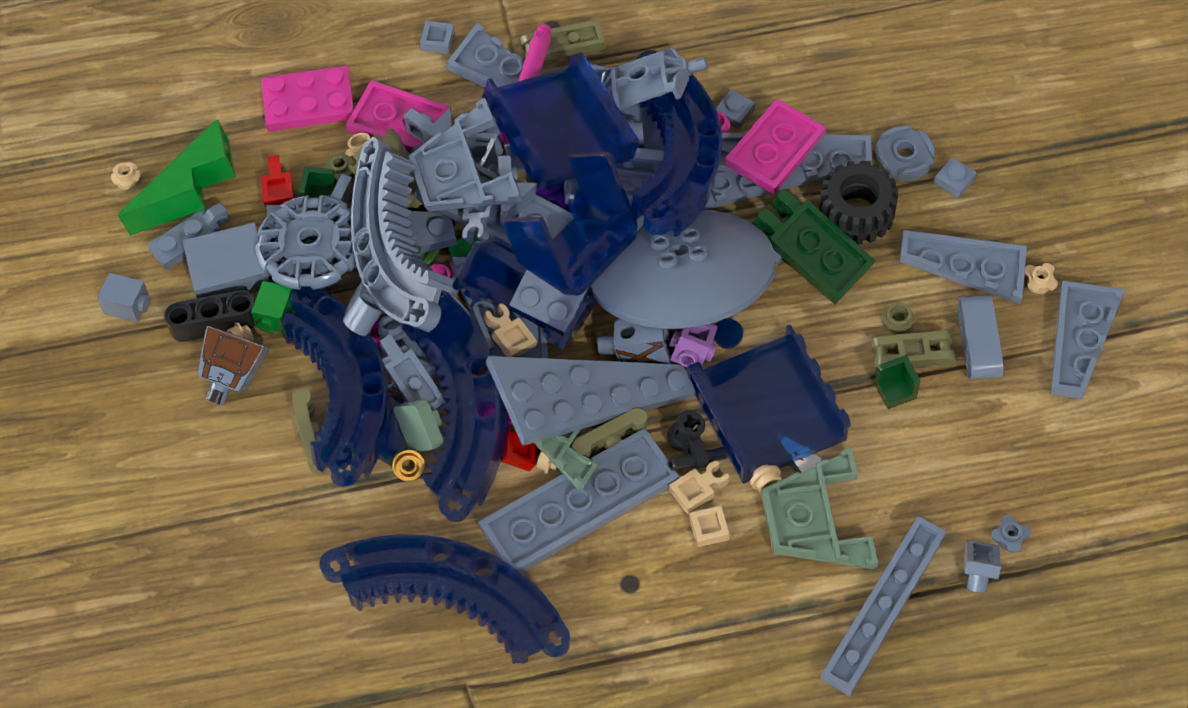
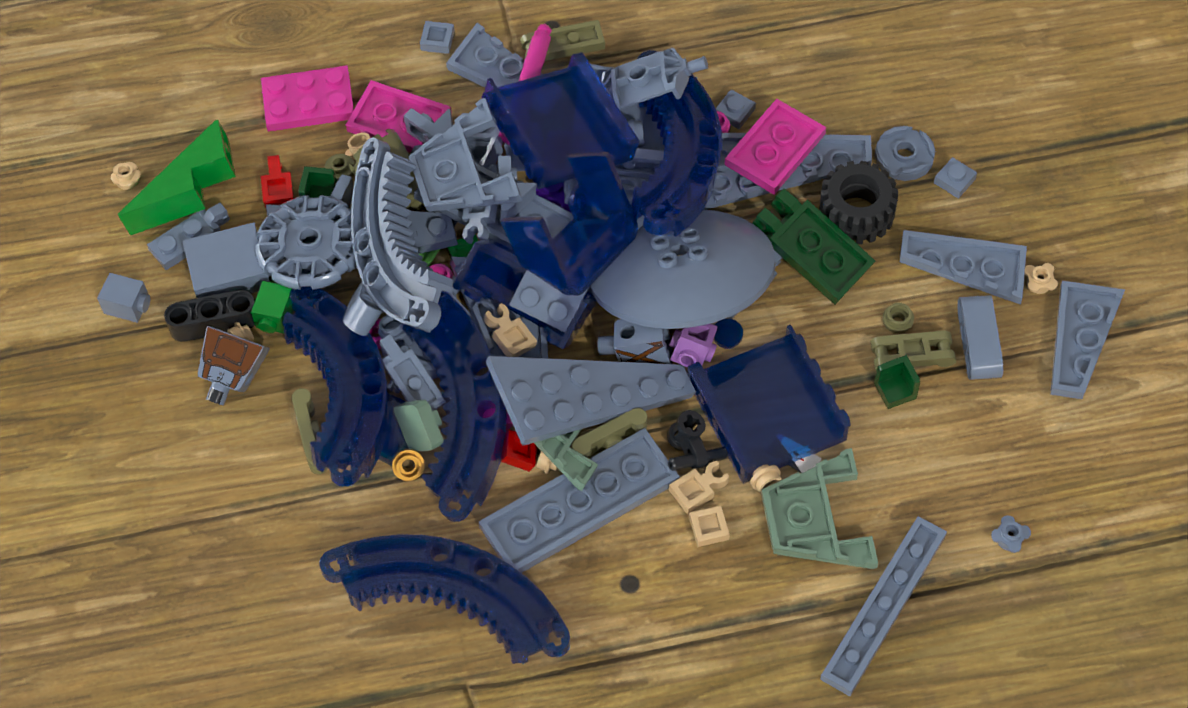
(981, 563): sand blue tile -> none

